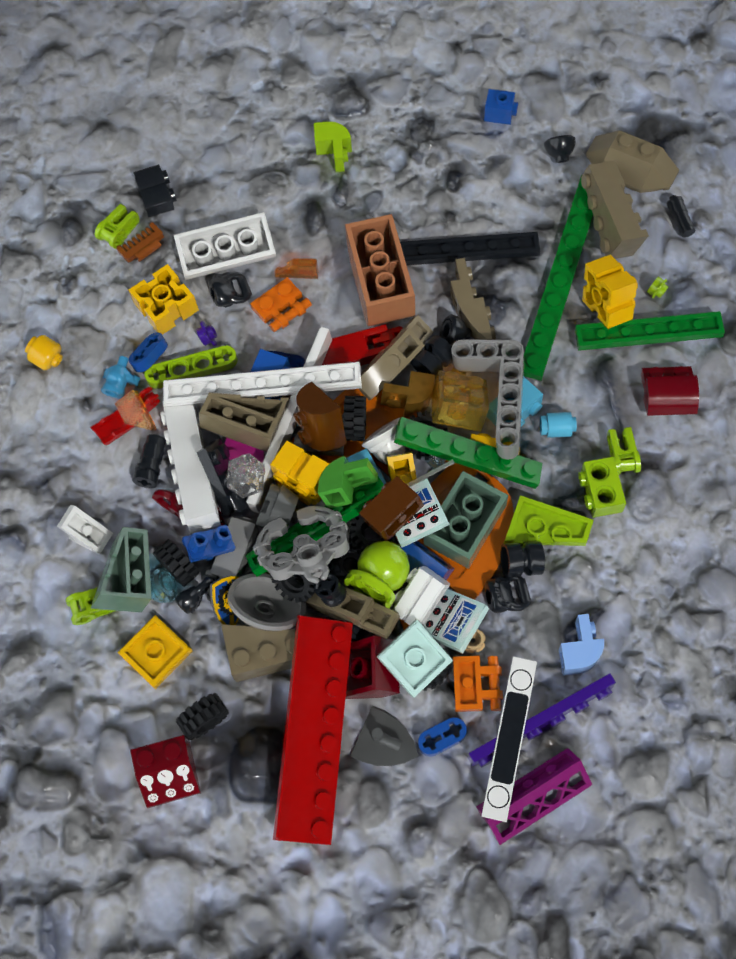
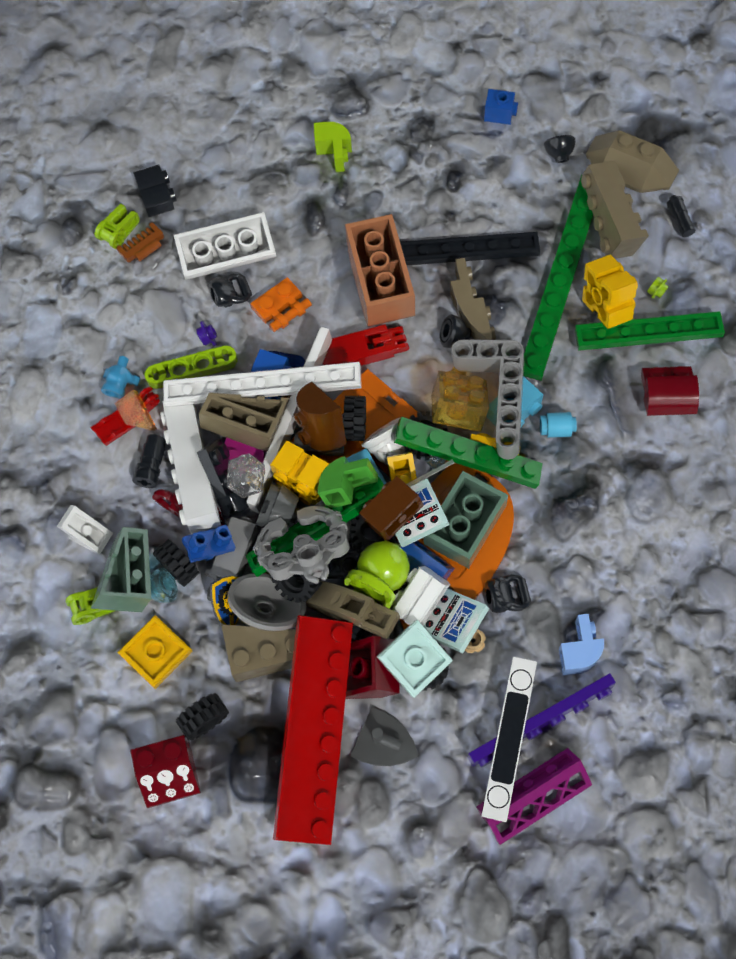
(43, 352): yellow head -> none
(148, 352): blue beam -> none
(163, 299): yellow brick -> none
(191, 598): black piece -> none
(298, 269): clear orange tile -> none
(324, 591): black wheel -> none
(394, 357): dark tan slope -> none
(411, 398): pearl gold brick -> none
(434, 357): black wheel -> none
(439, 731): blue beam -> none
(468, 686): orange plate -> none
(519, 559): black wheel -> none
(547, 524): lime wing -> none
(608, 486): lime brick -> none
(625, 459): lime piece -> none

